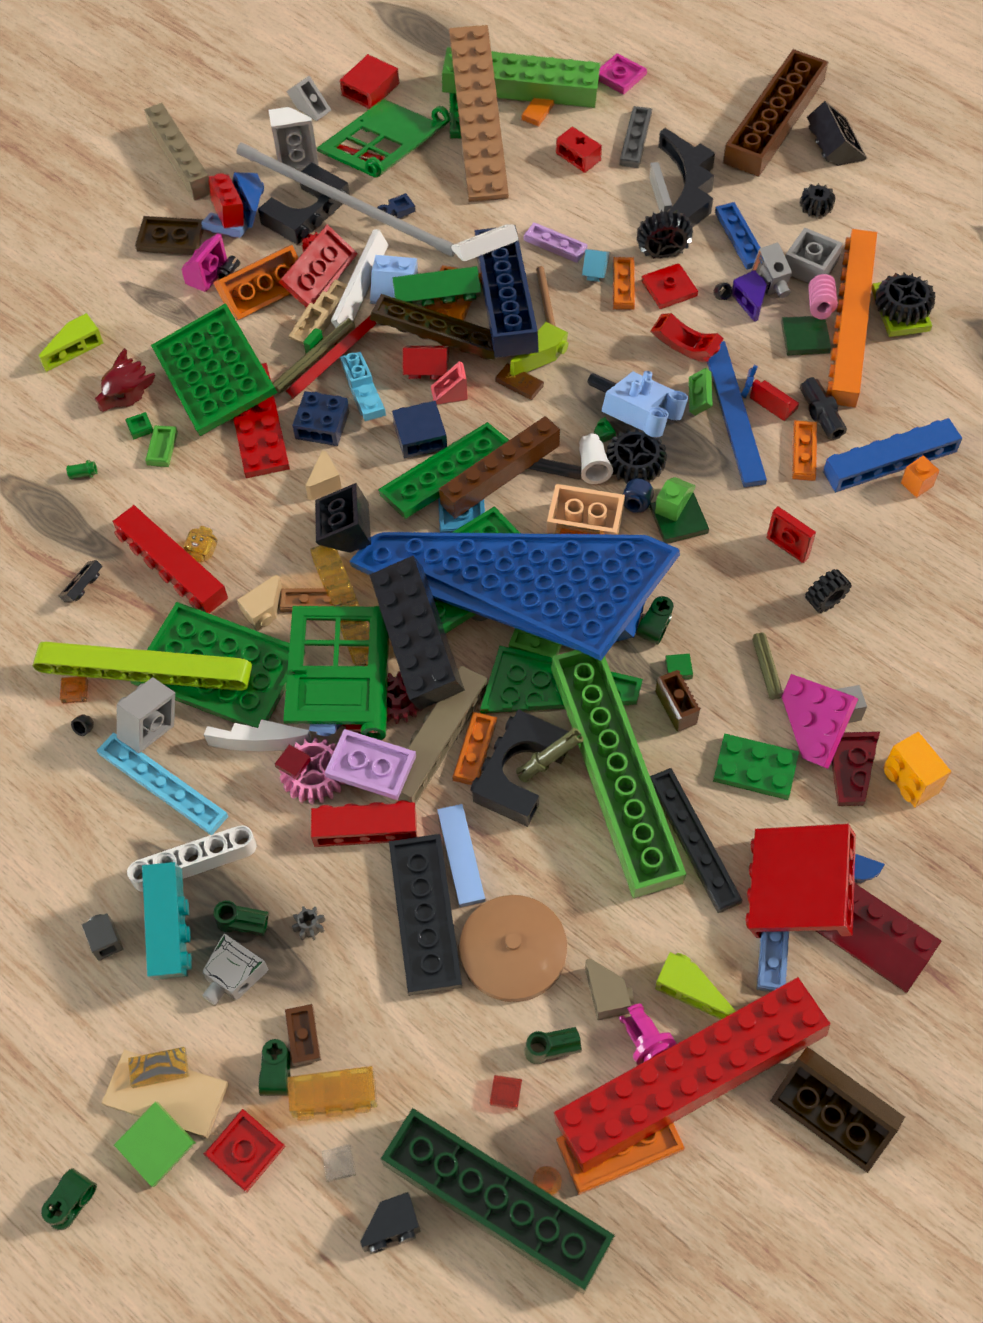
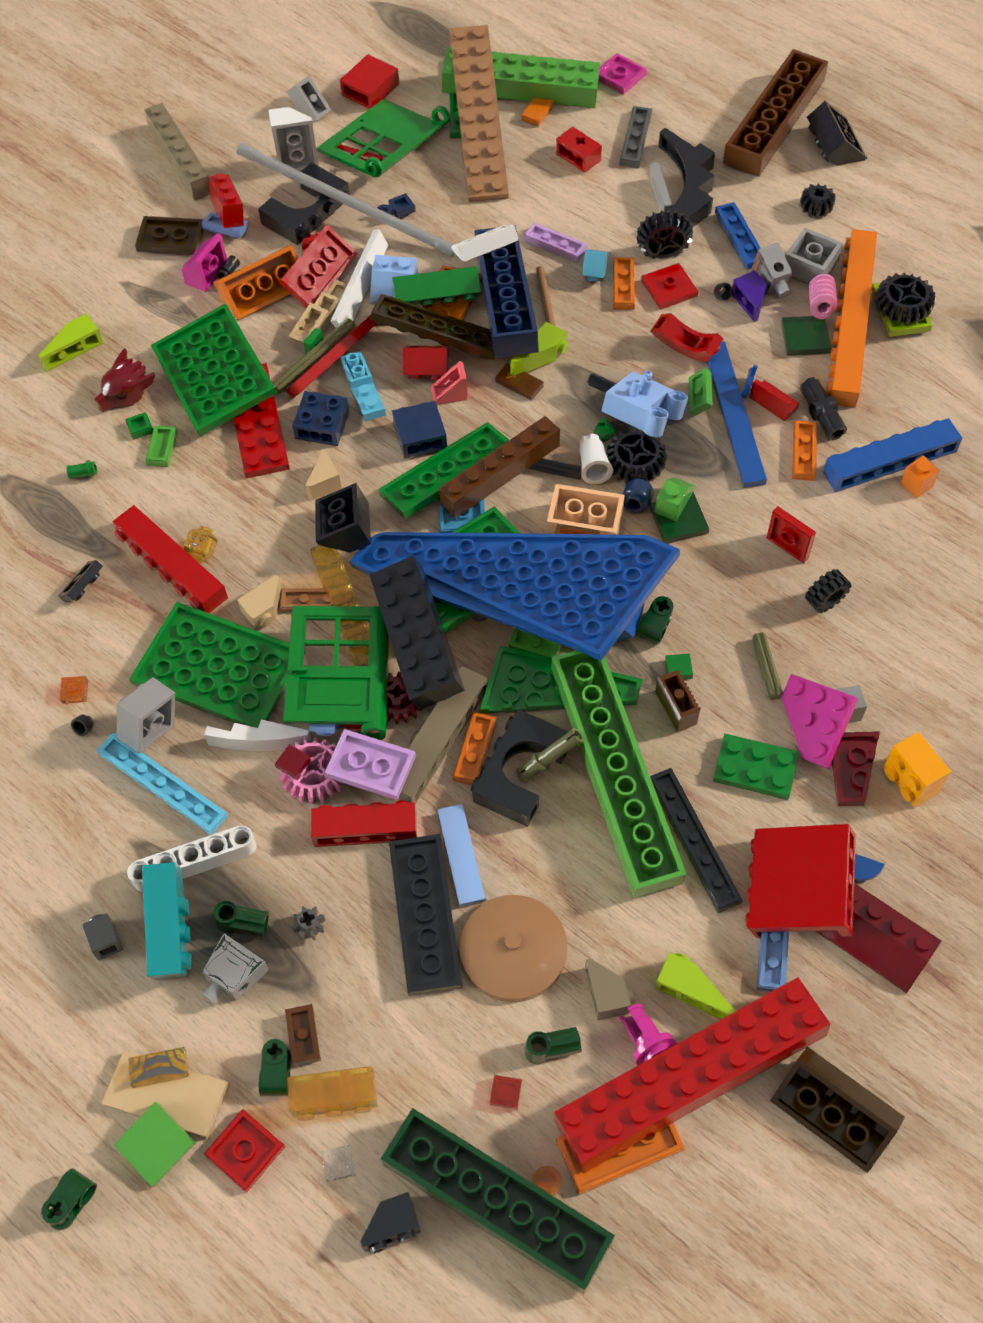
(142, 665): lime beam -> none
(249, 190): blue slope -> none

